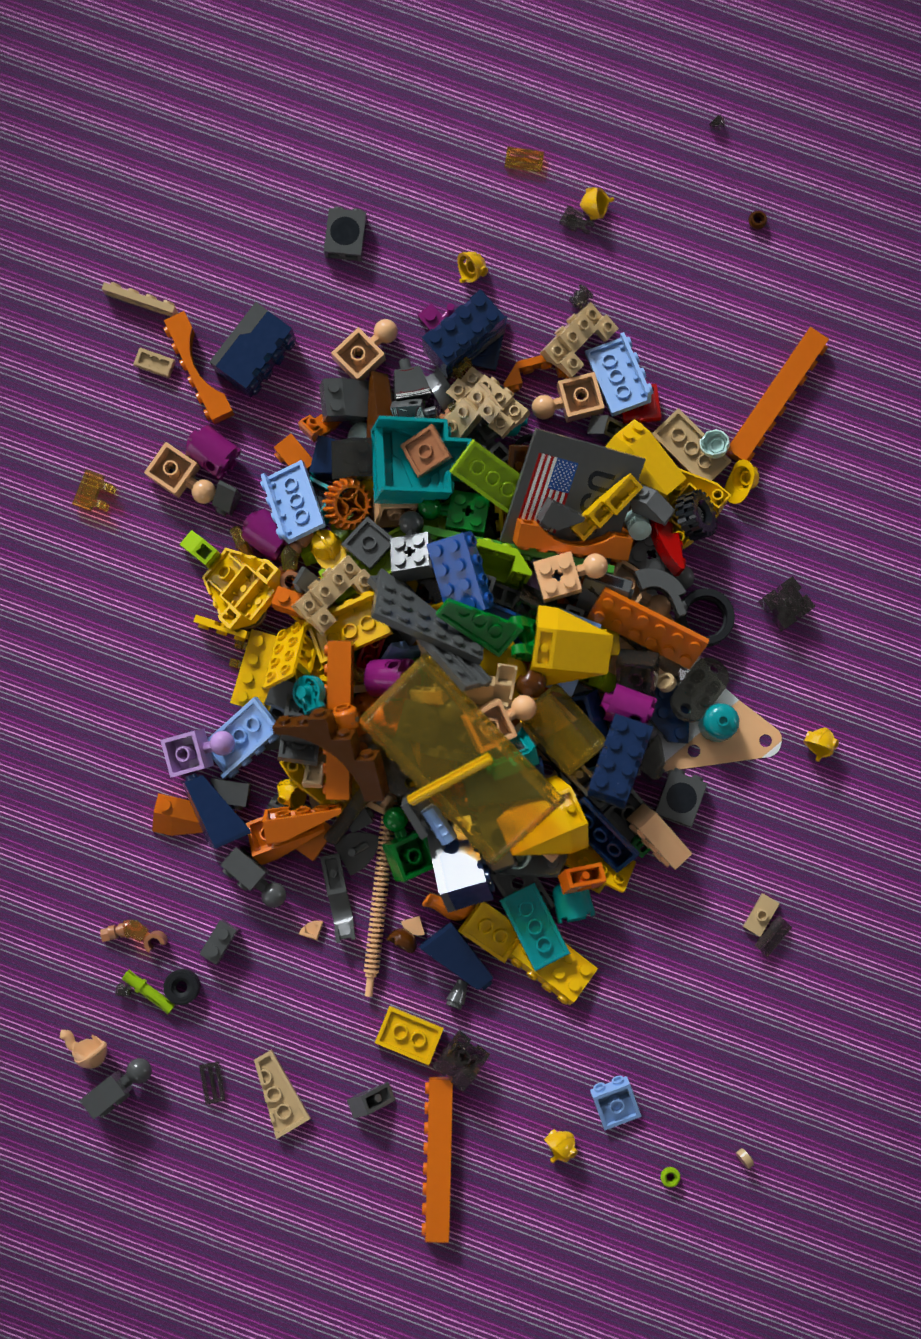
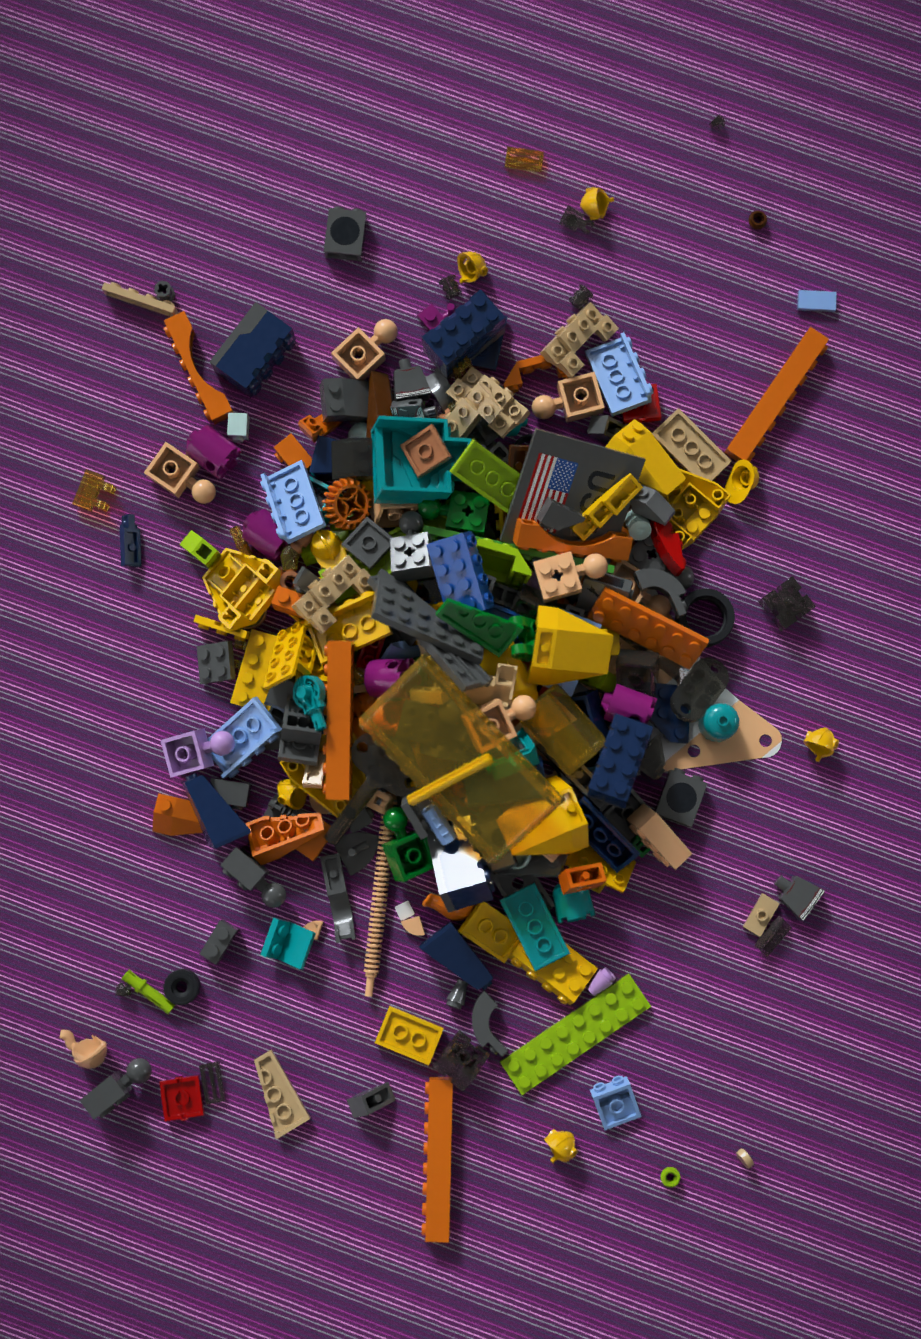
(130, 542): none -> dark blue hinge
(134, 930): nougat piece -> none
(154, 363): tan plate -> none
(164, 285): none -> dark grey bush
(181, 1098): none -> red plate
(216, 662): none -> dark grey plate
(226, 499): dark grey slope -> none
(238, 427): none -> light aqua brick
(283, 823): orange wedge -> none
(288, 943): none -> teal bracket
(344, 745): reddish brown arch -> none
(346, 716): orange head -> none
(403, 939): reddish brown hair -> none
(404, 910): none -> white sticker
(454, 285): none -> clear smoke bush
(480, 1021): none -> dark grey arch
(531, 684): reddish brown hair -> none
(575, 1034): none -> lime plate
(601, 981): none -> lavender cone
(666, 682): tan tile -> none
(696, 515): black bush -> none
(714, 443): light aqua hair -> none
(798, 895): none -> dark grey torso
(816, 301): none -> light blue tile

